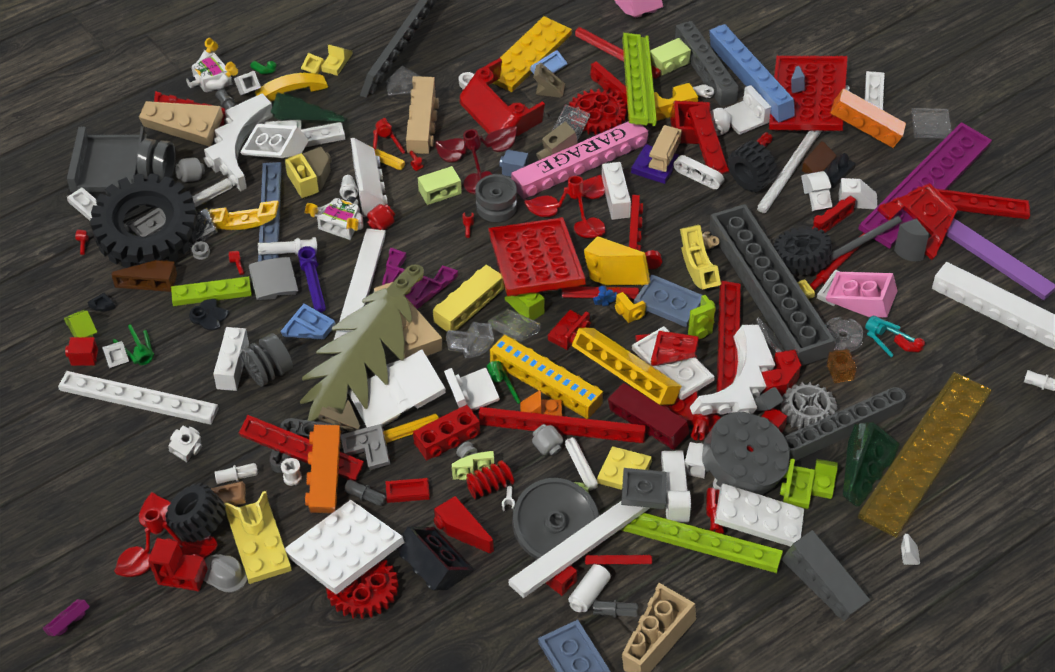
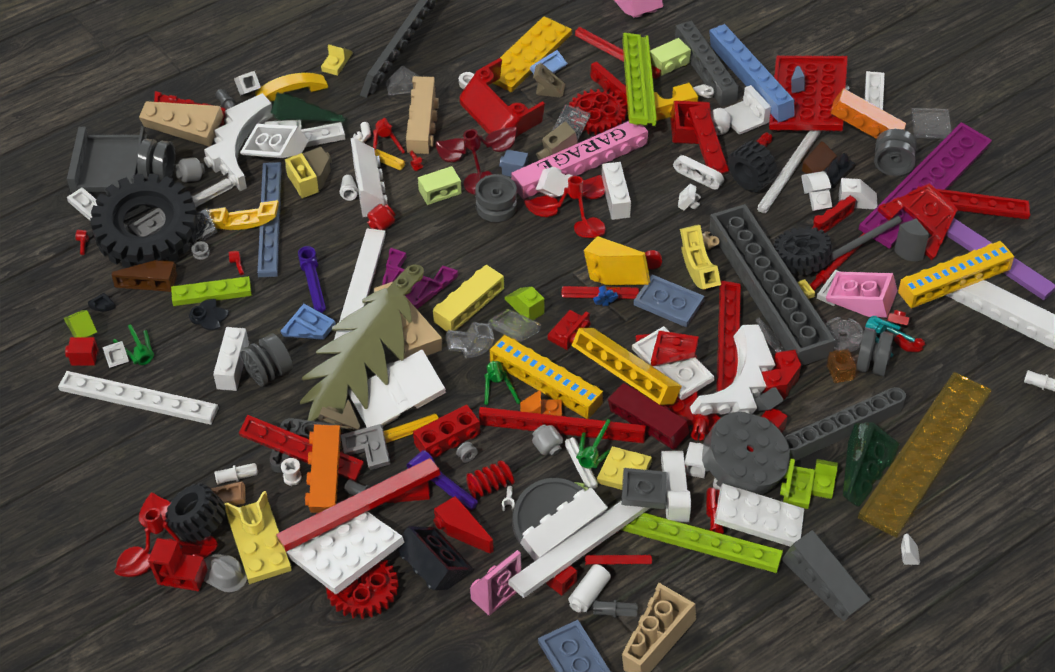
(71, 613): magenta plate -> none
(185, 443): white brick -> none
(210, 71): torso -> none
(263, 69): green arm -> none
(273, 278): light grey slope -> none
(286, 247): white pin -> none
(312, 64): light yellow slope -> none
(338, 217): torso -> none
(357, 504): none -> tile
(365, 132): none -> white arm
(445, 483): none -> dark purple axle
(468, 222): red hand -> none
(471, 463): yellowish green slope -> none
(473, 389): white bracket -> none
(494, 588): none -> bright pink slope
(536, 257): red plate -> none
(552, 182): none -> white slope
(563, 524): none -> white brick
(589, 456): none -> green plant
(627, 309): yellow bracket -> none
(636, 222): red plate -> none
(641, 166): dark purple plate -> none
(664, 148): tan window -> none
(689, 197): none -> white tile
(702, 318): lime bracket -> none
(807, 400): light grey gear -> none
(874, 351): none -> dark grey wheel
(895, 152): none -> dark grey wheel
(898, 317): none -> plate
(955, 274): none -> yellow brick

